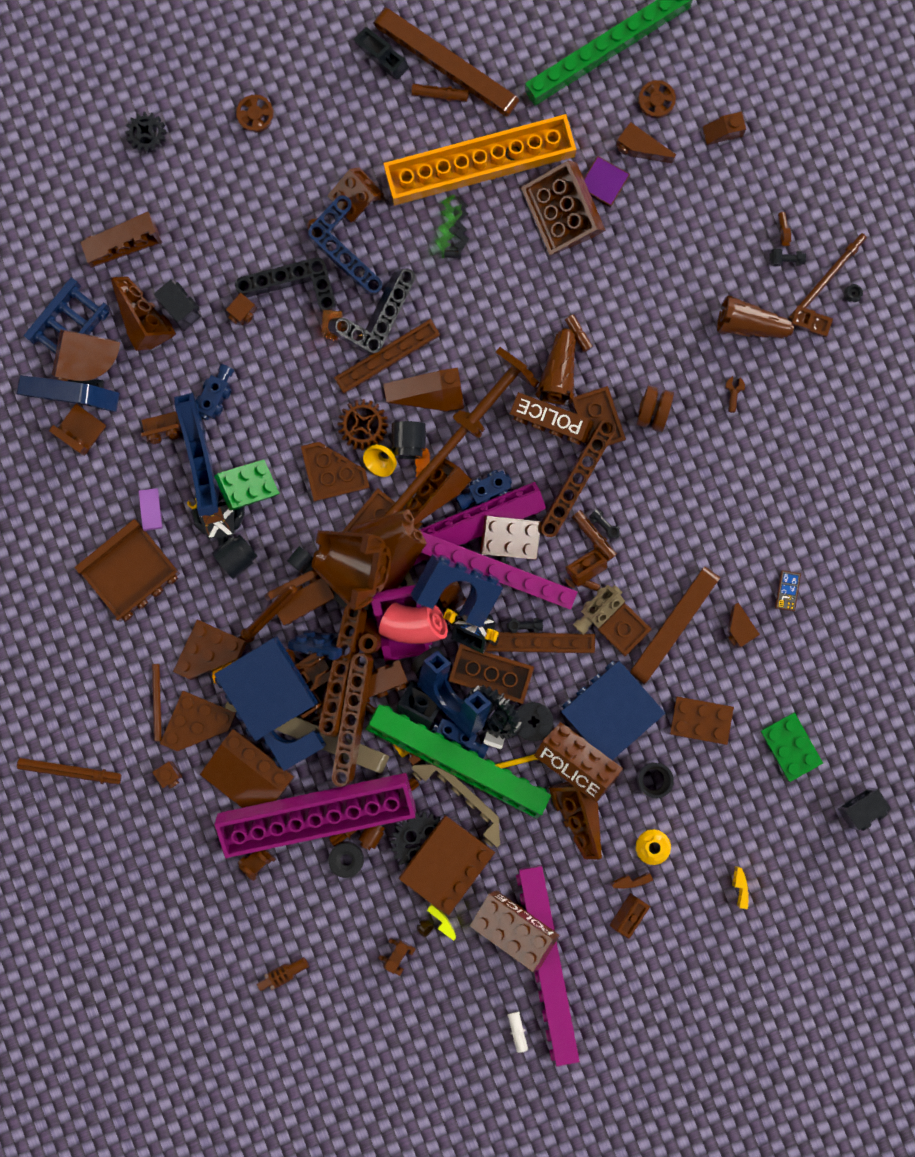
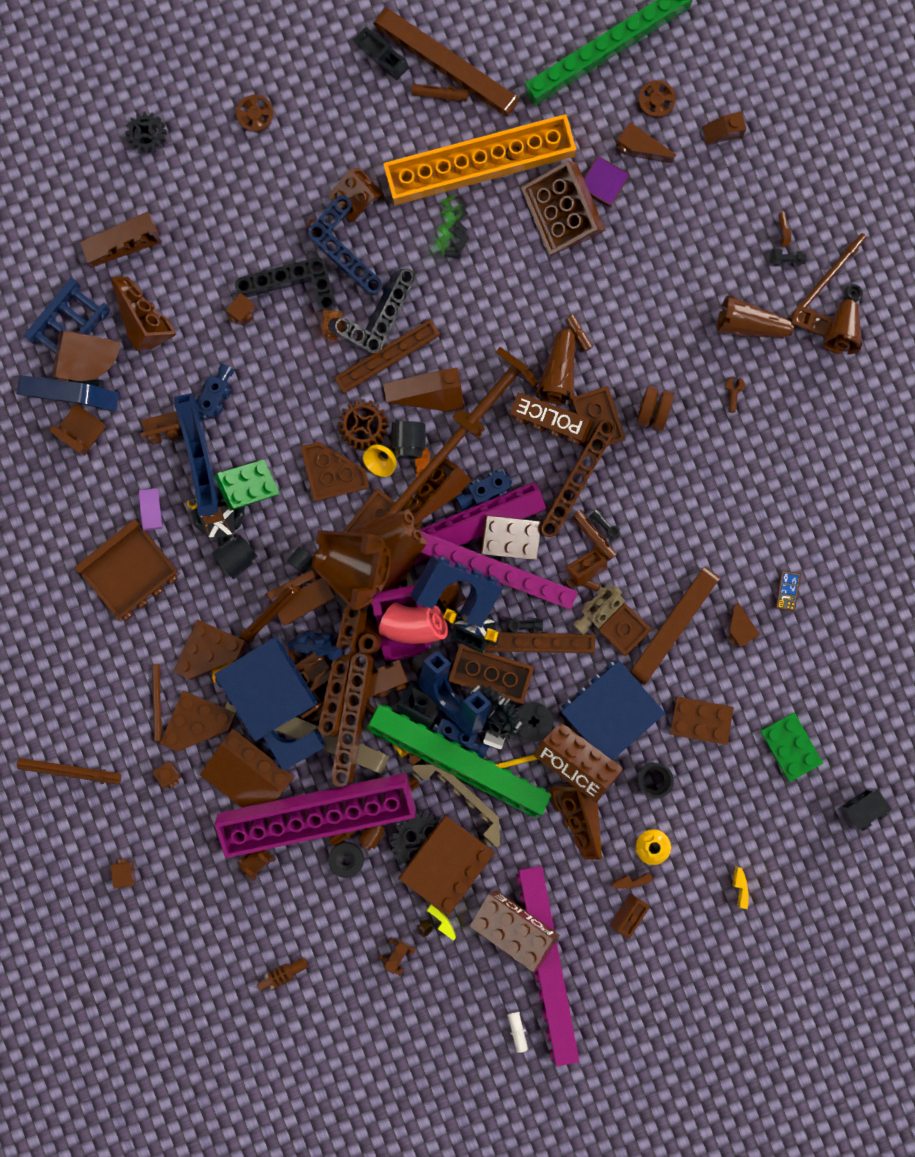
(123, 873): none -> reddish brown brick
(175, 302): black brick -> none
(844, 330): none -> reddish brown cone

